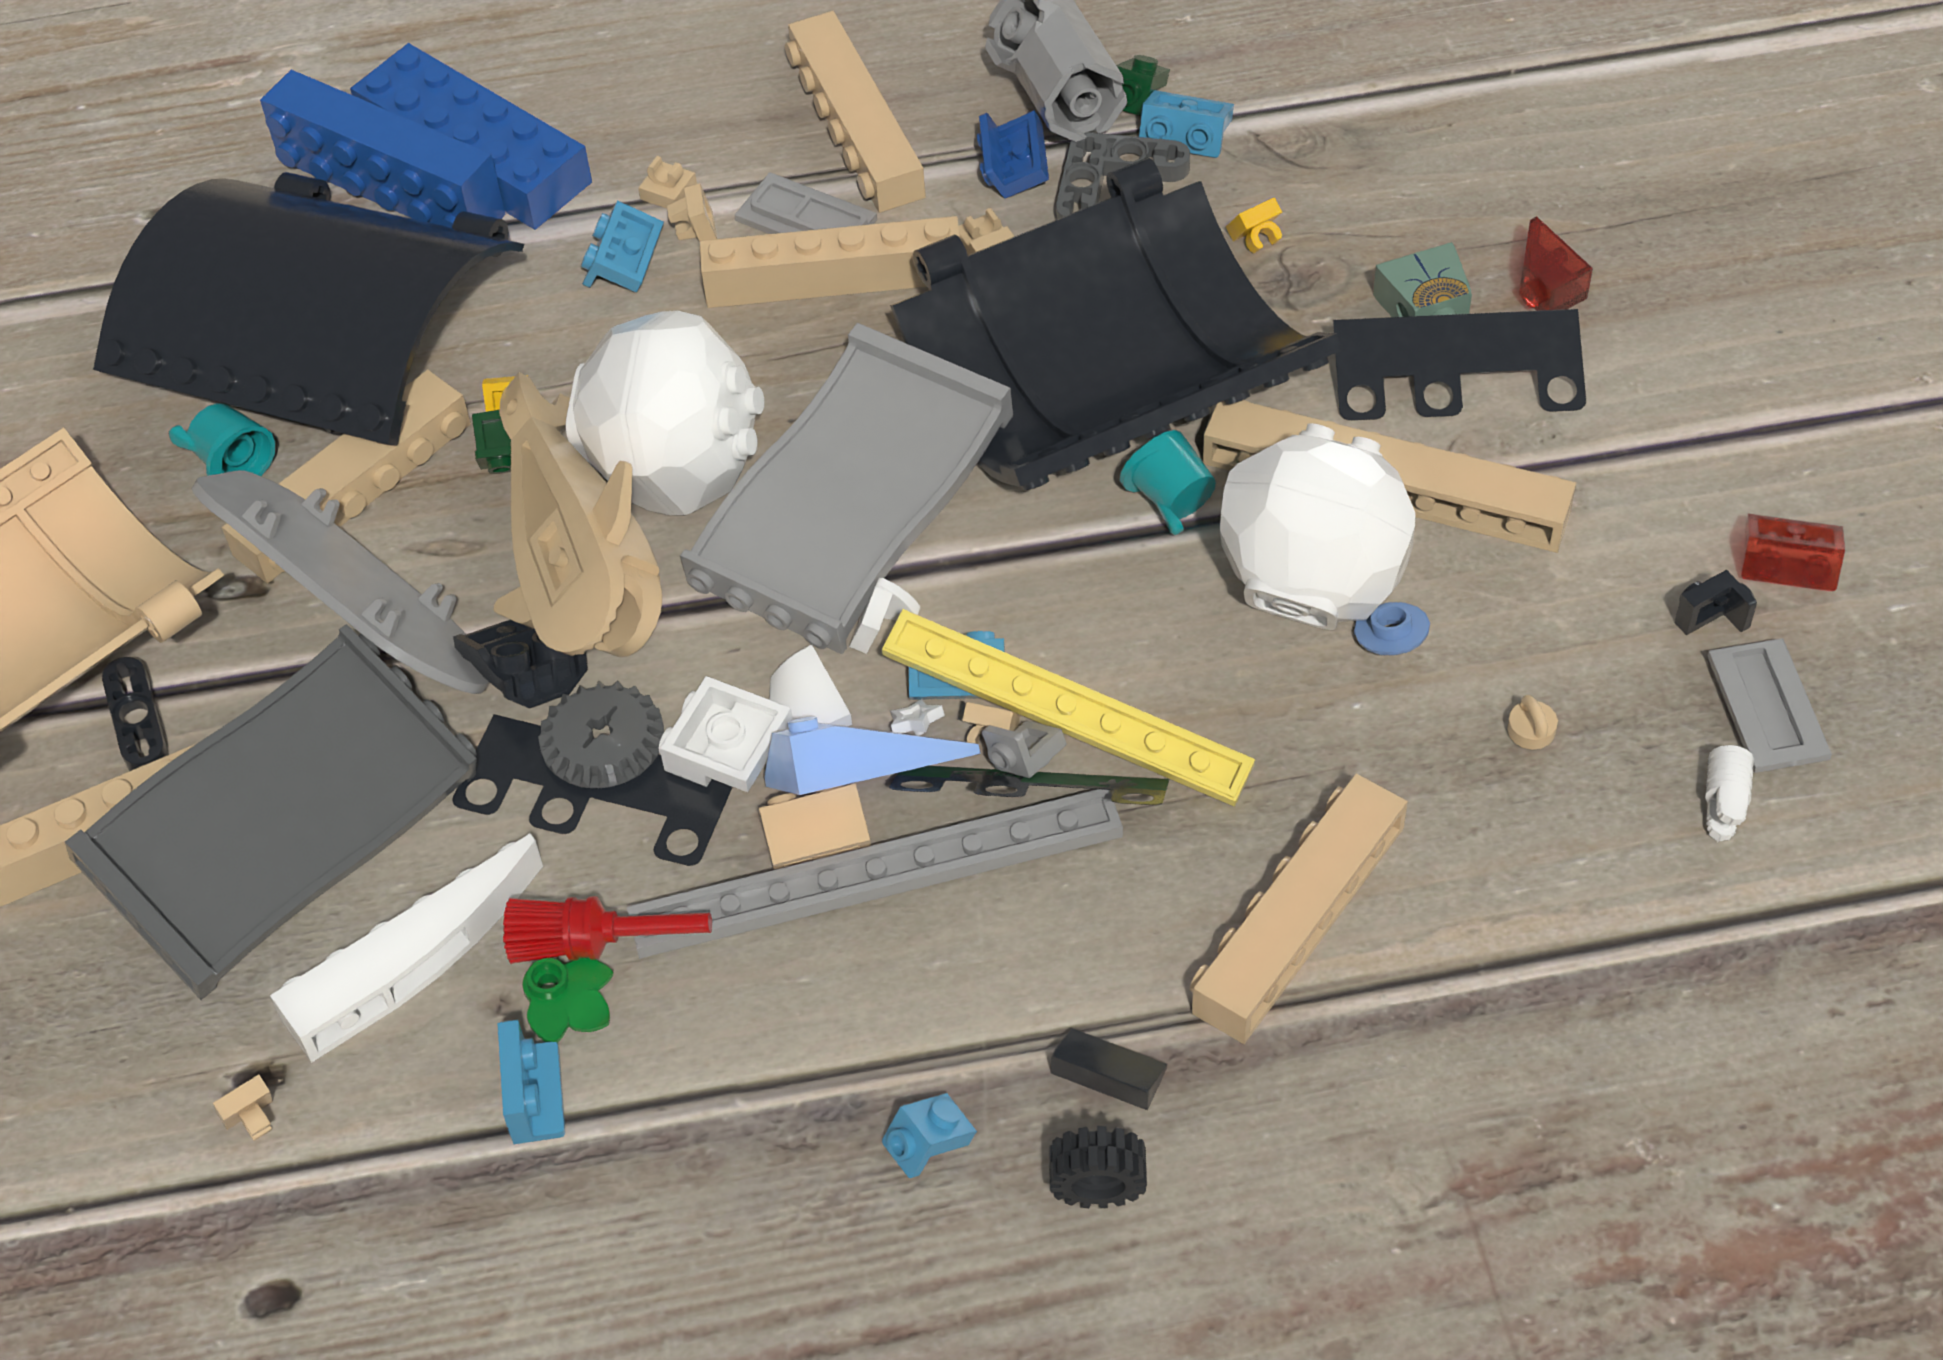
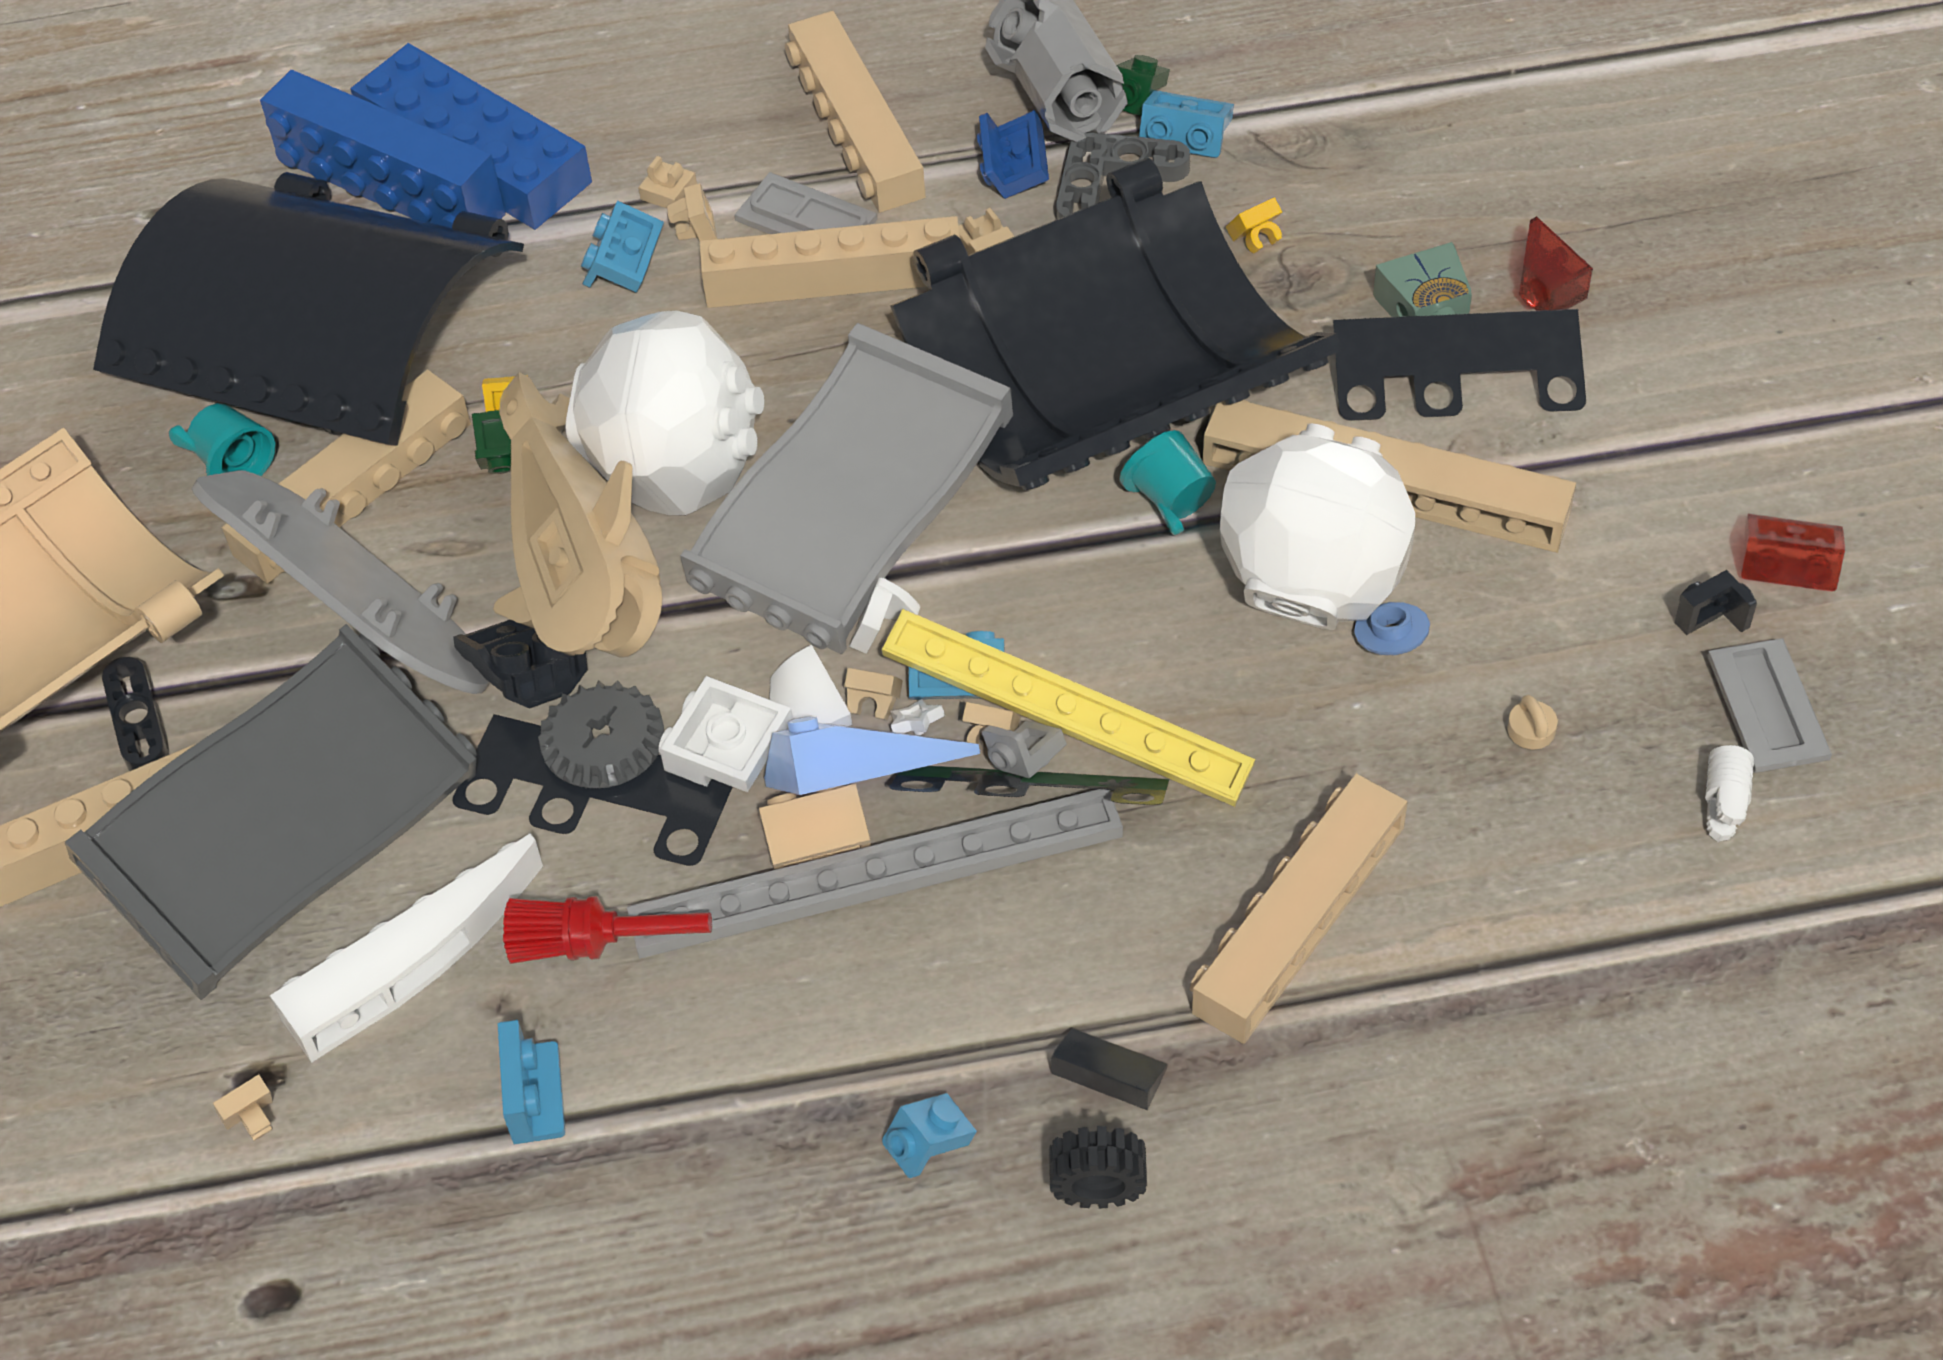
(571, 1002): green plate -> none
(865, 685): none -> tan tile

